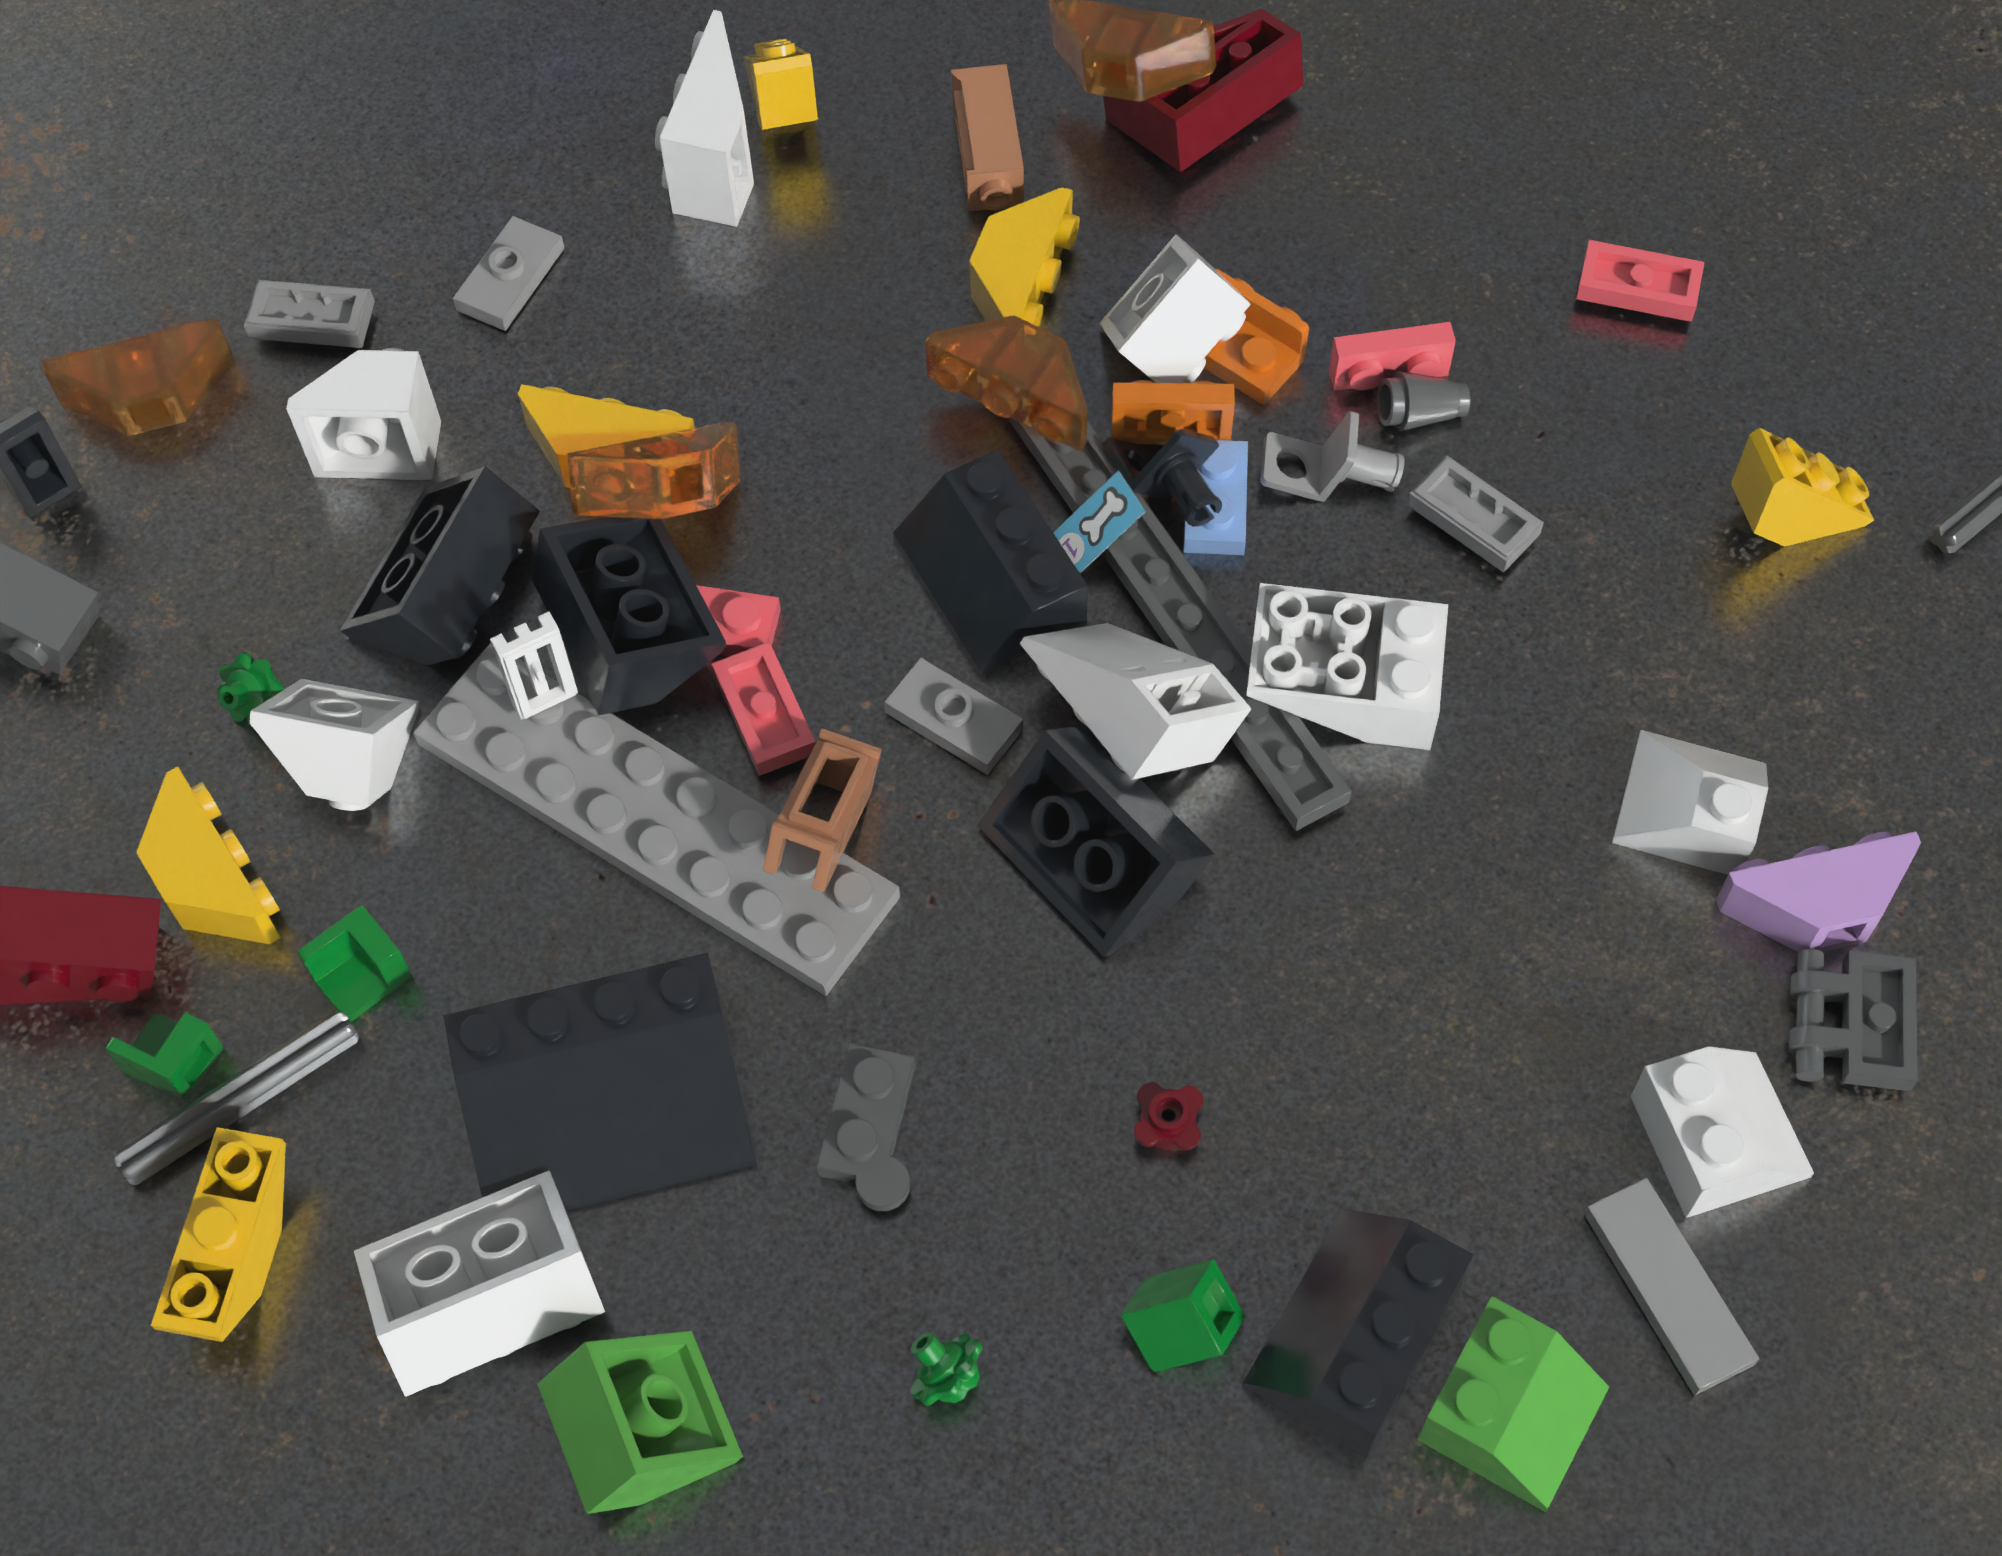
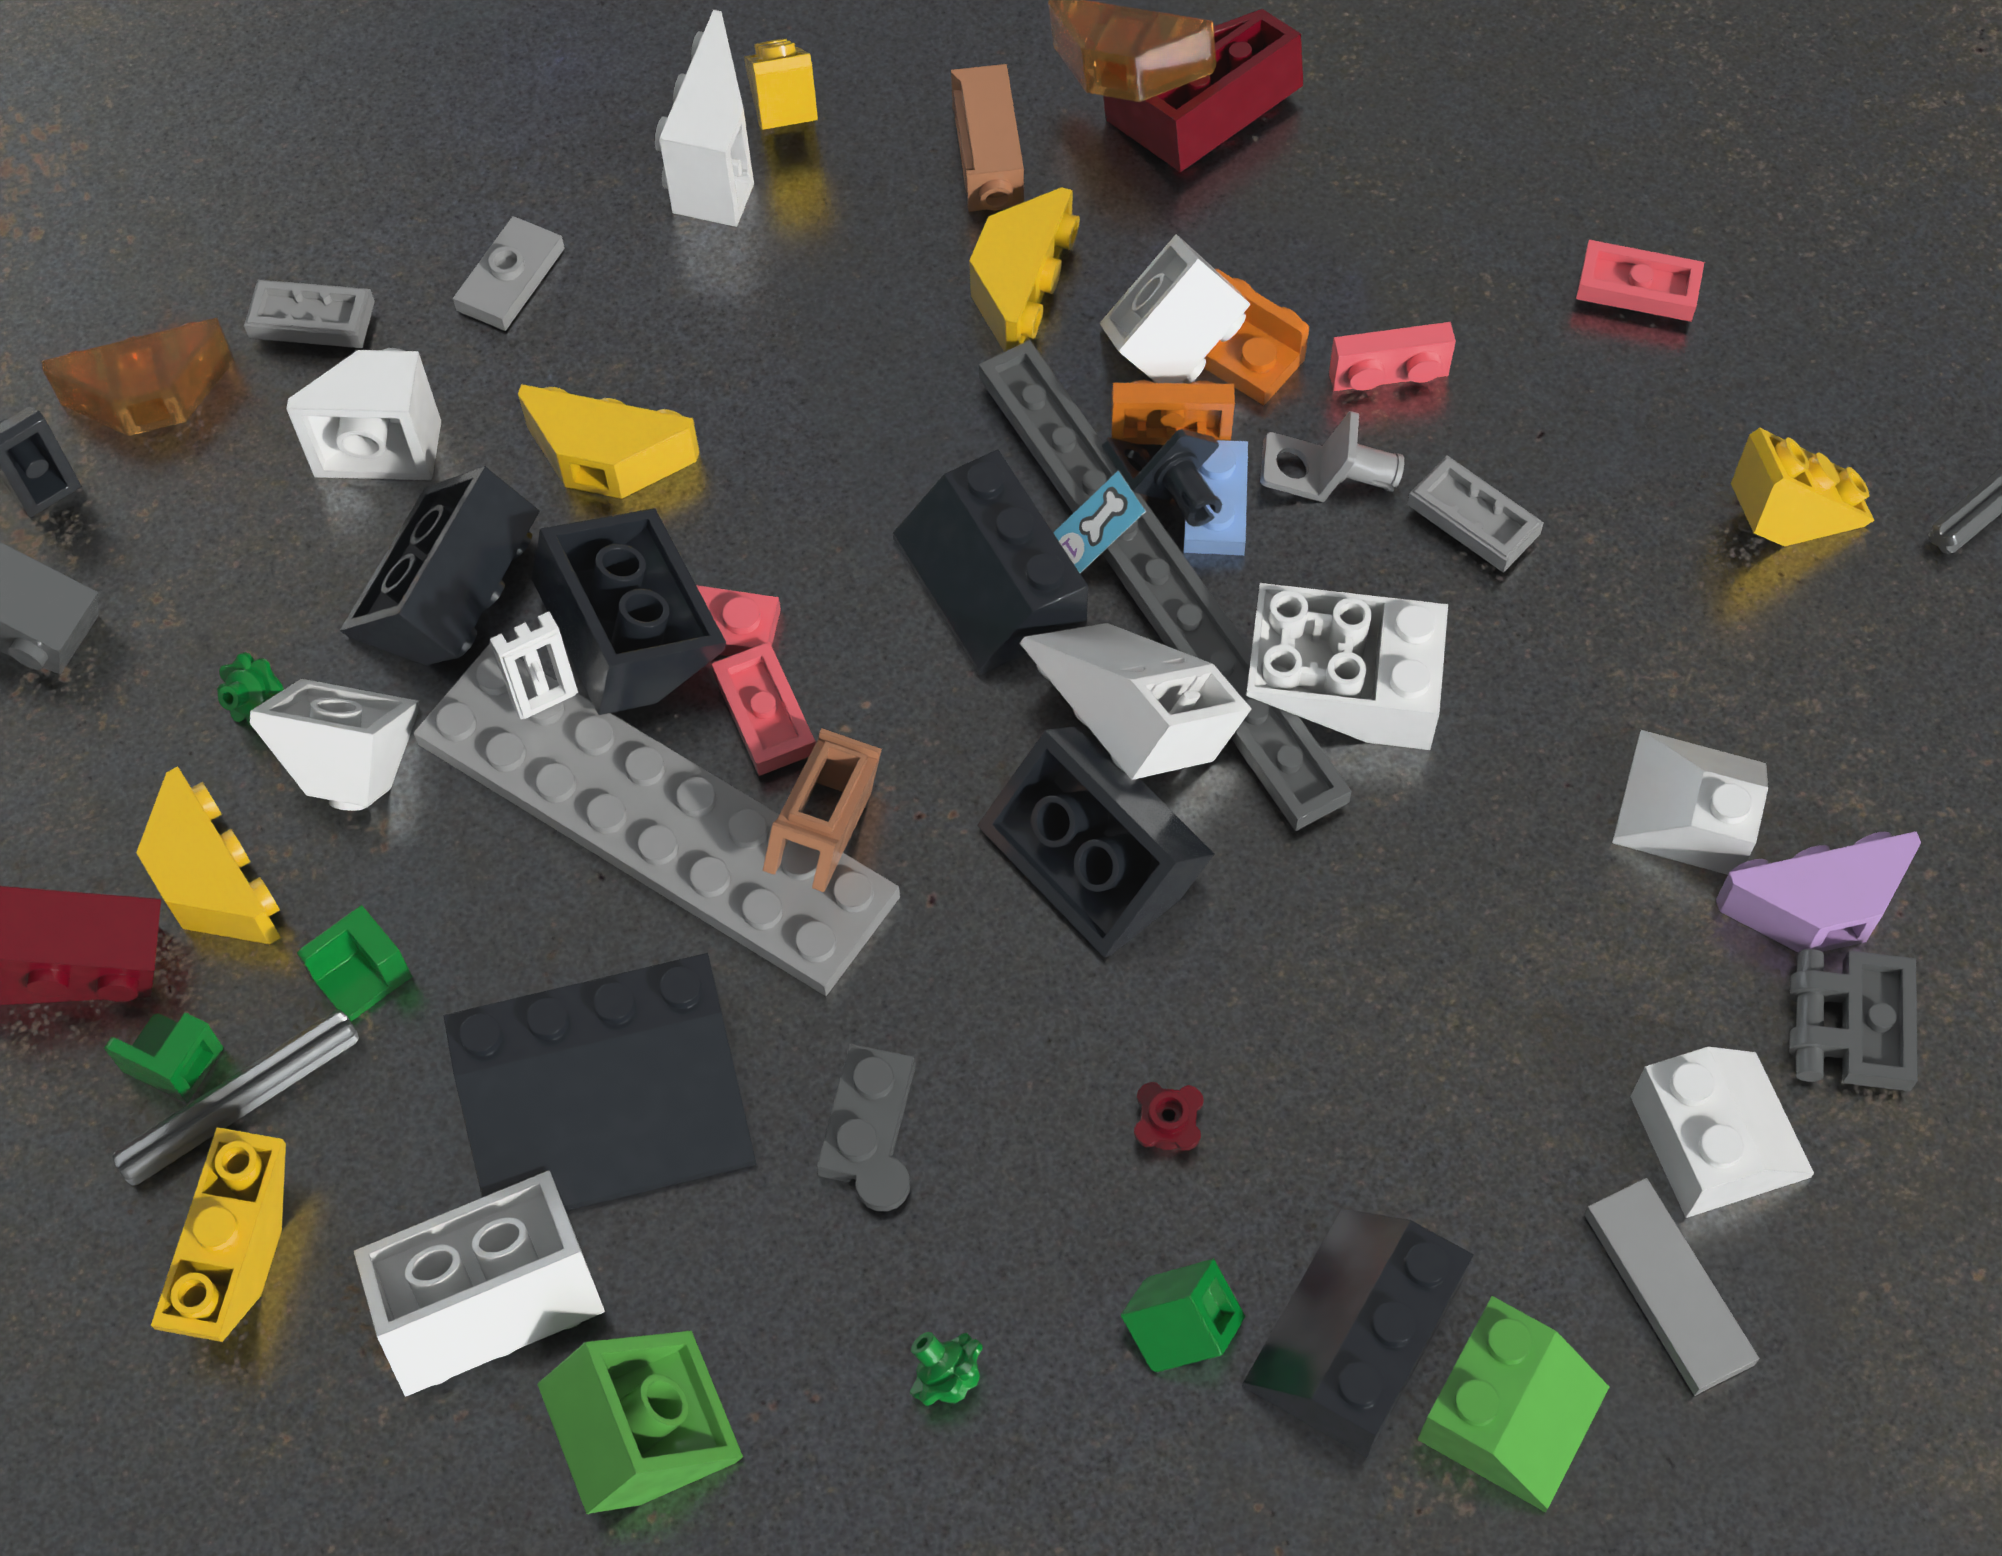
(656, 474): clear orange slope -> none
(954, 716): light grey plate -> none
(1014, 373): clear orange slope -> none
(1420, 400): dark grey cone -> none

